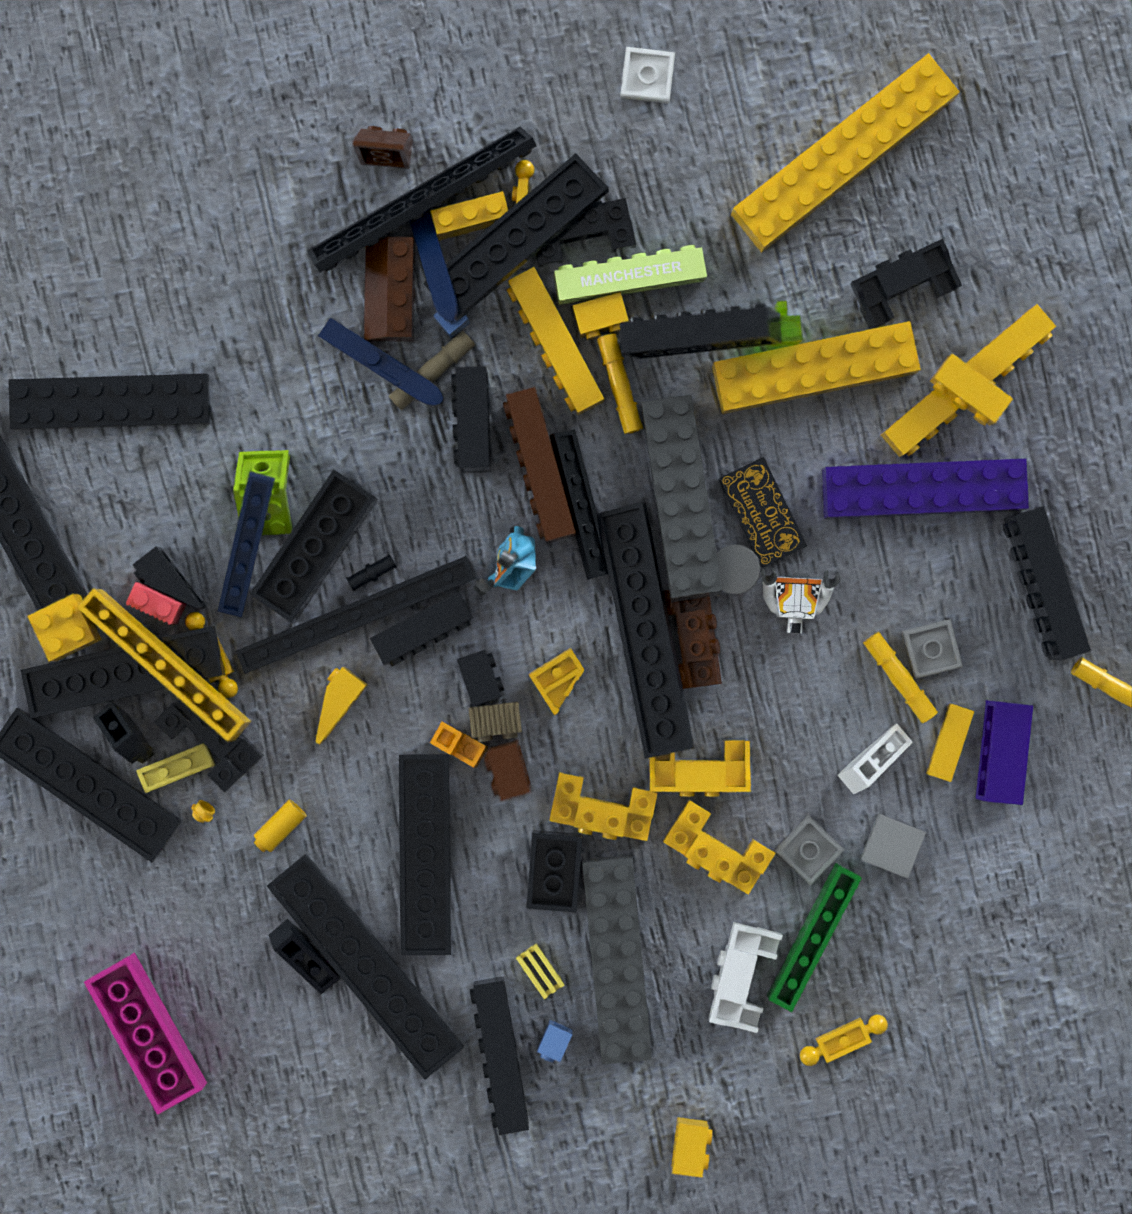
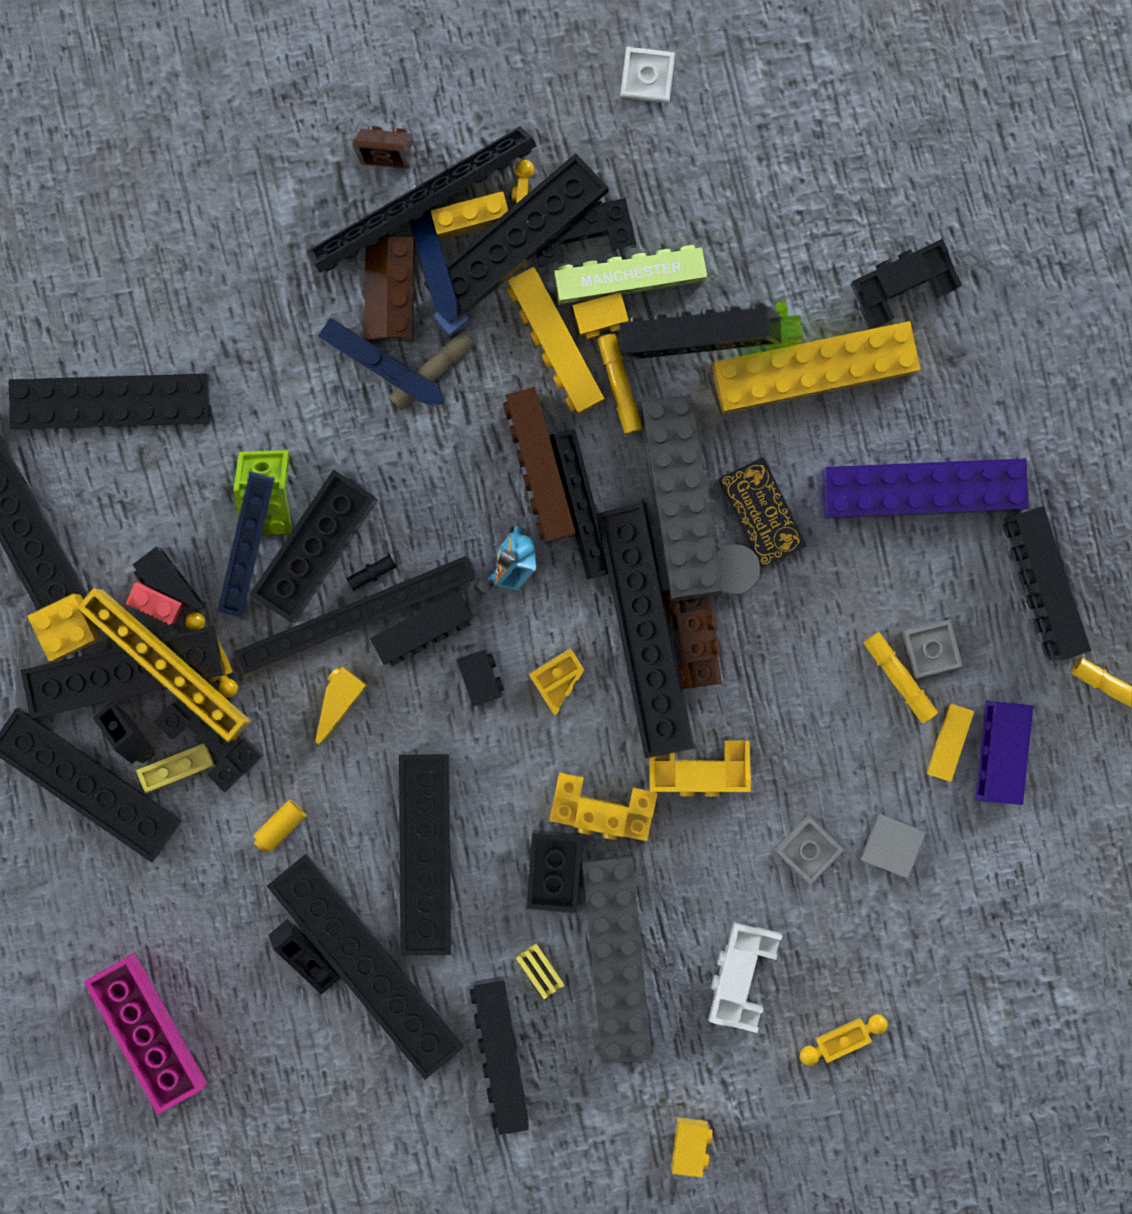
(203, 811): yellow plate -> none
(458, 744): light orange slope -> none
(473, 420): black brick -> none
(495, 720): dark tan brick -> none
(508, 770): reddish brown brick -> none
(554, 1041): medium blue brick -> none
(711, 854): yellow bracket -> none
(797, 597): torso -> none
(813, 937): green brick -> none
(845, 152): yellow brick -> none
(875, 759): white slope -> none
(970, 390): yellow brick -> none
(990, 362): yellow brick -> none

